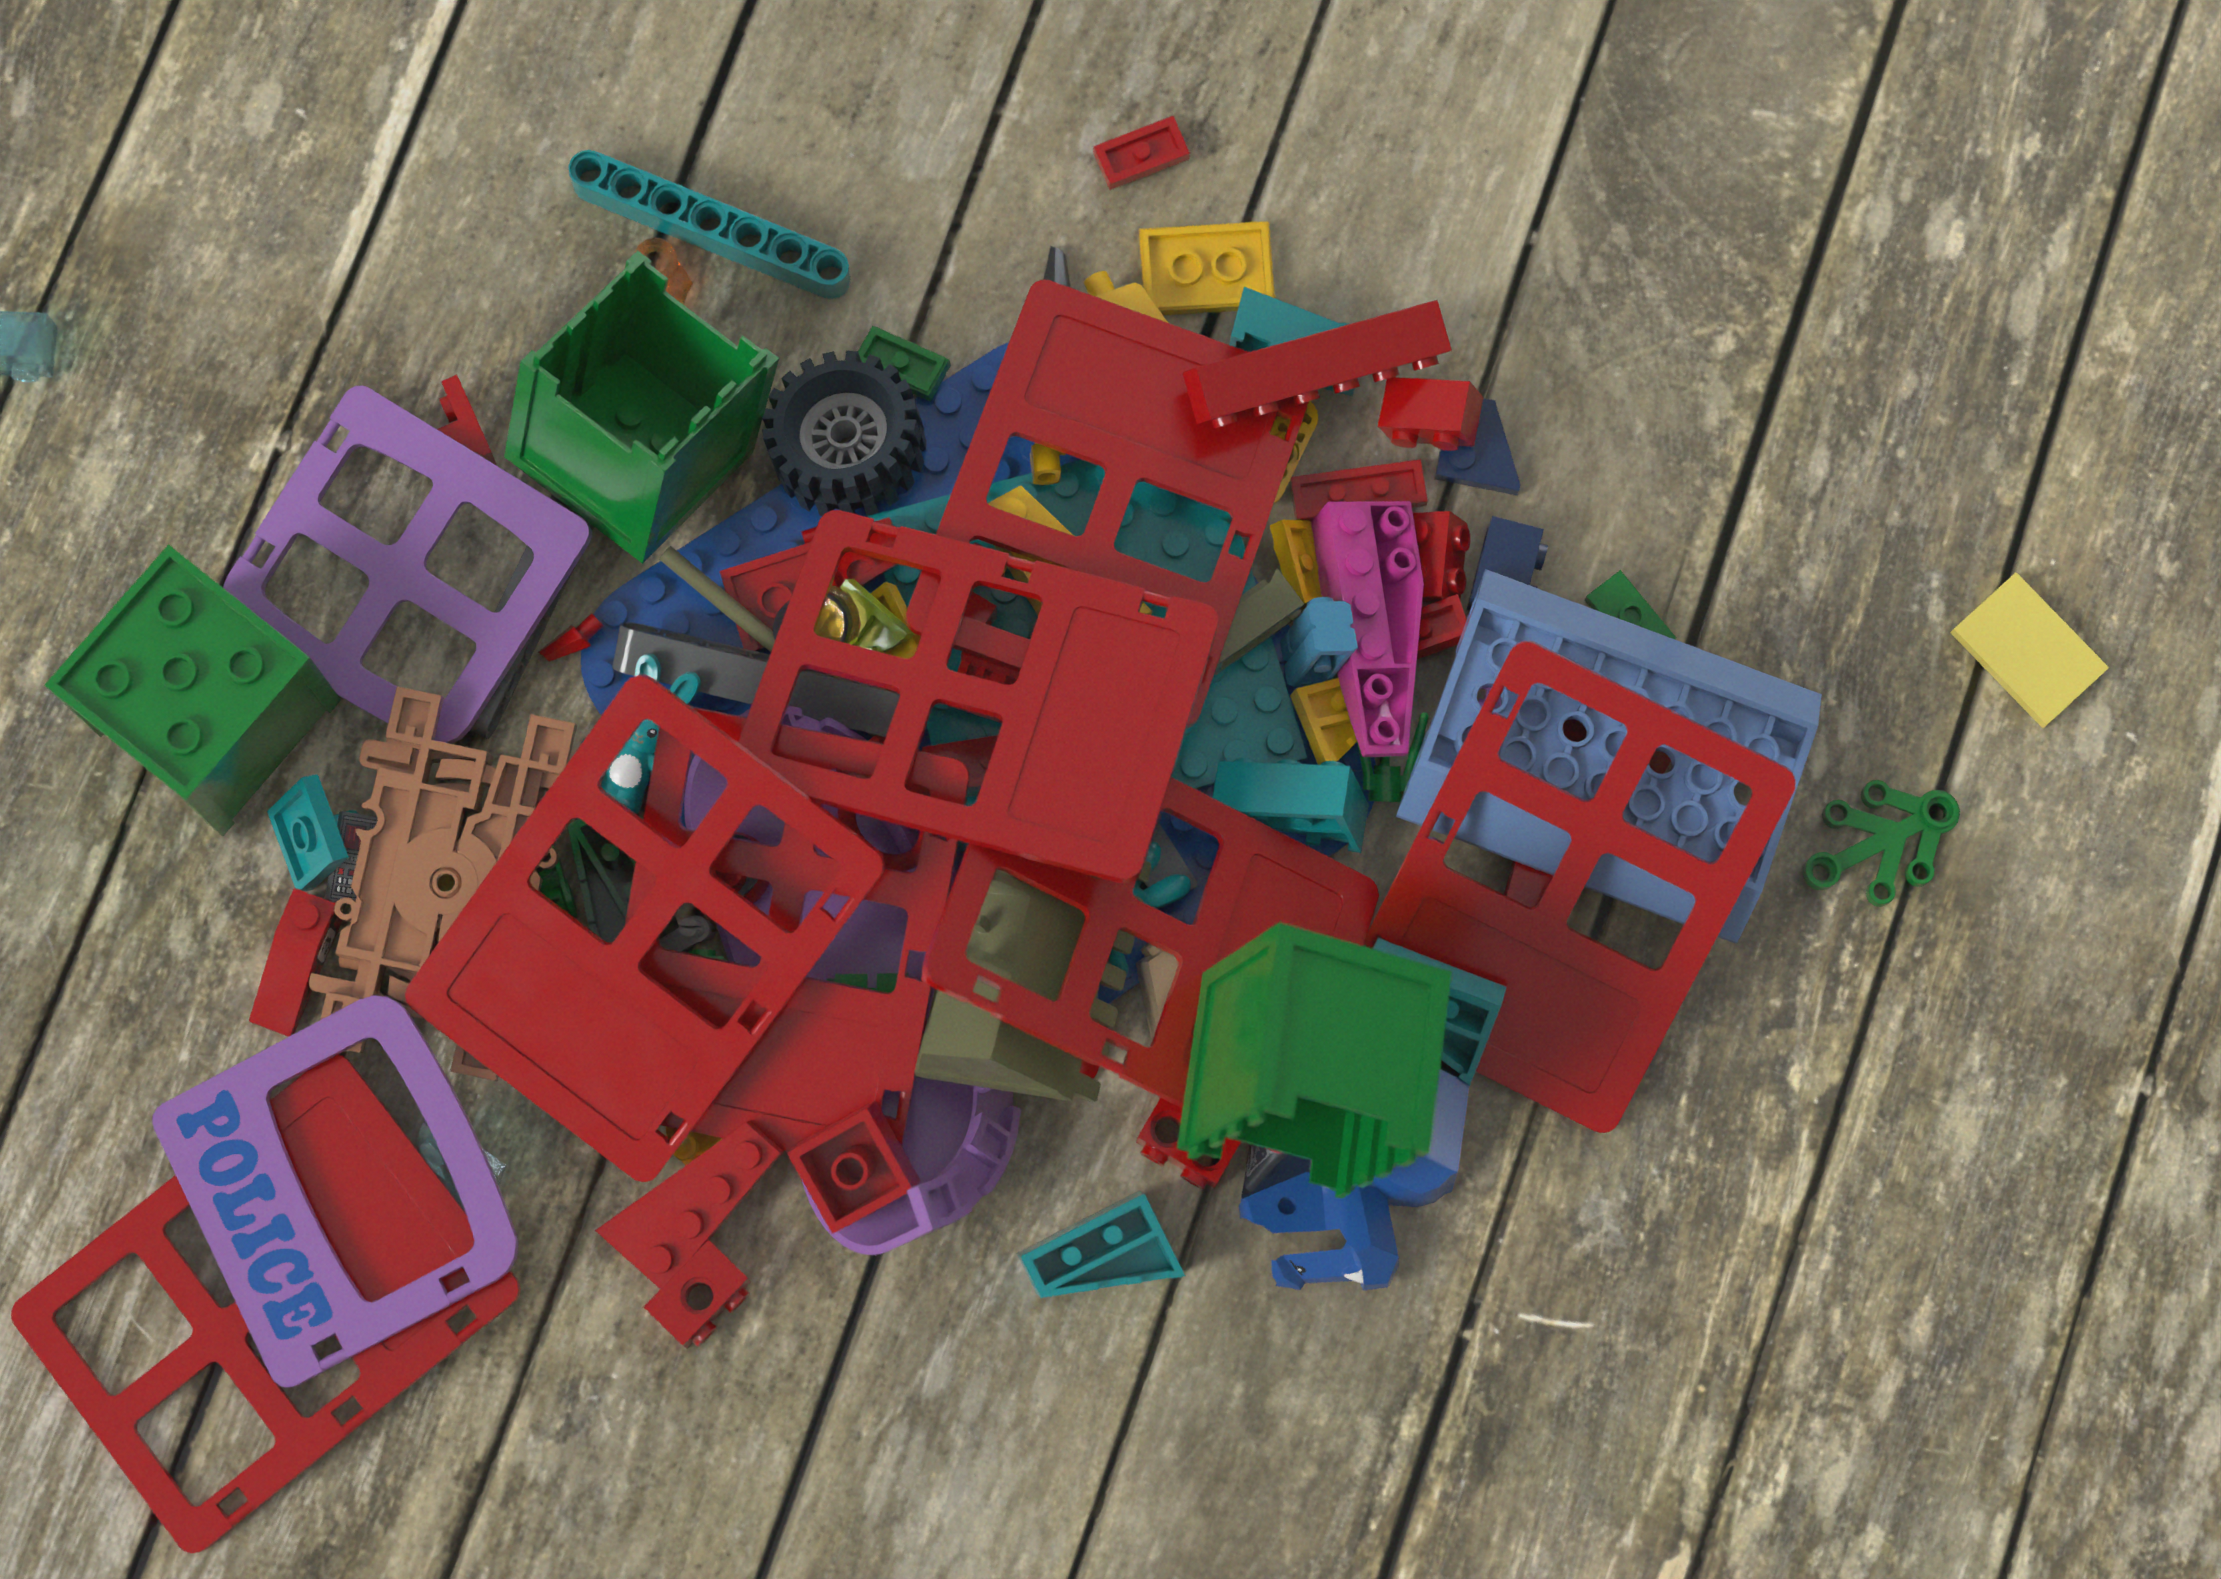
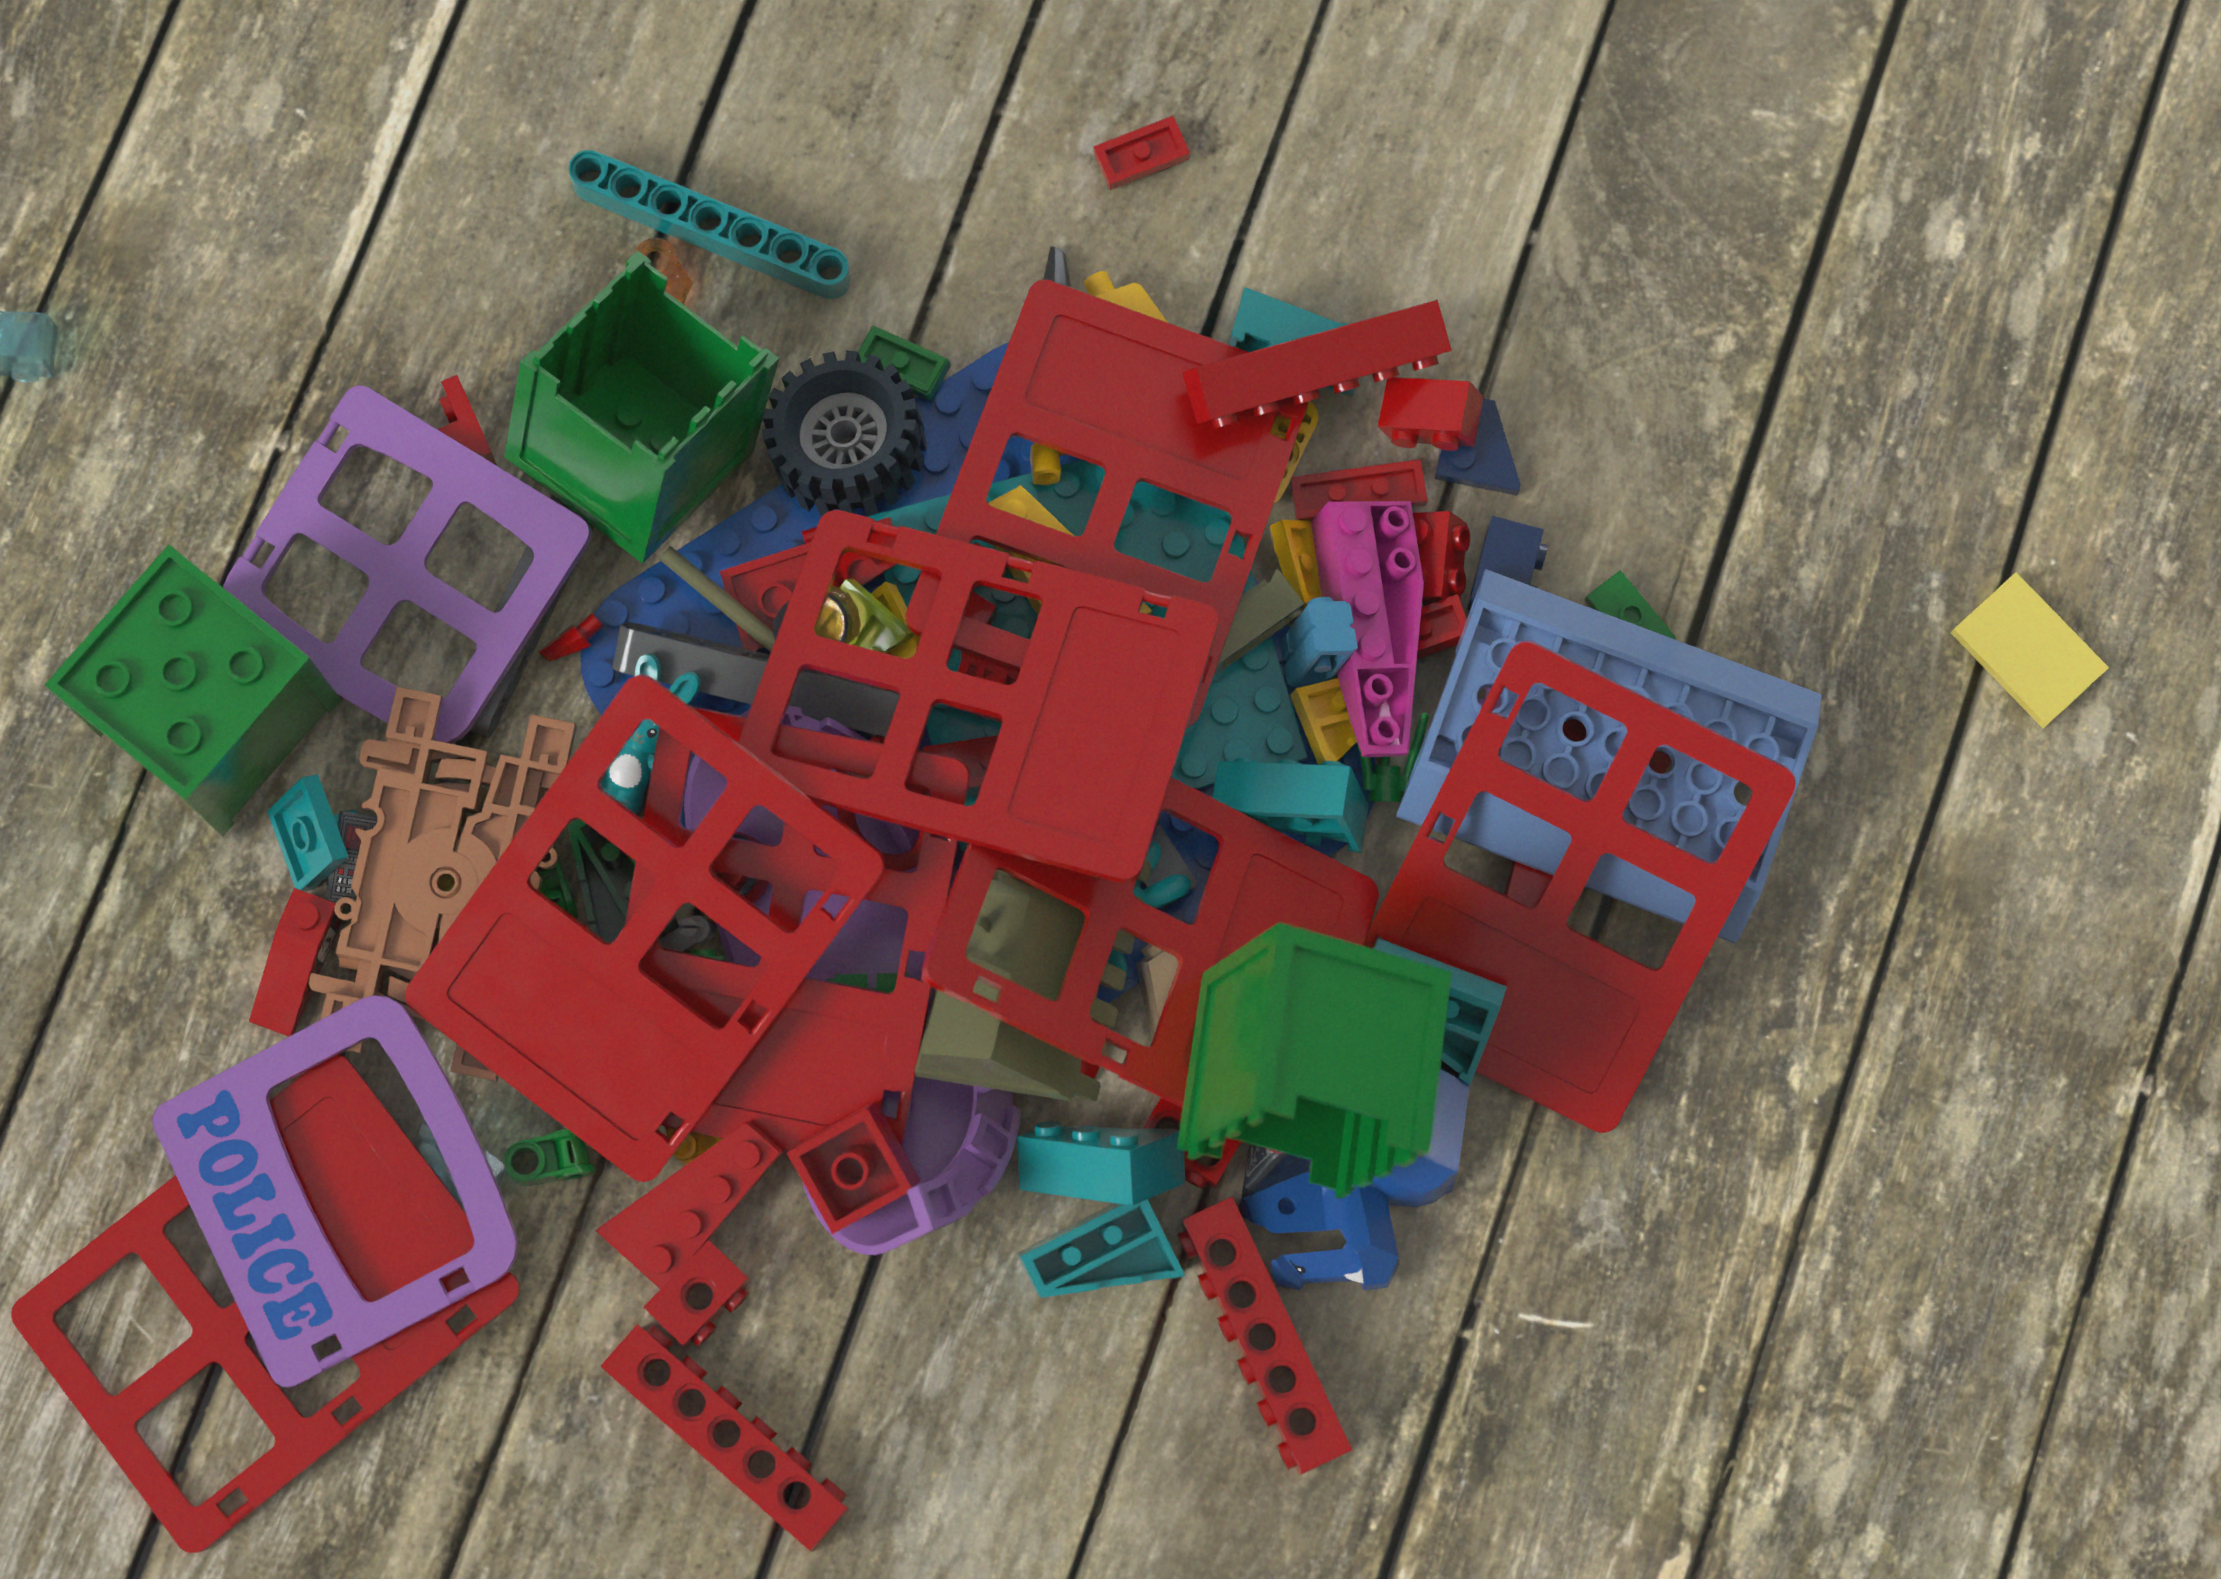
(553, 1158): none -> green piece
(629, 1368): none -> red brick
(1100, 1162): none -> teal wedge
(1205, 266): yellow tile -> none
(1225, 1224): none -> red brick
(1887, 836): green plant -> none

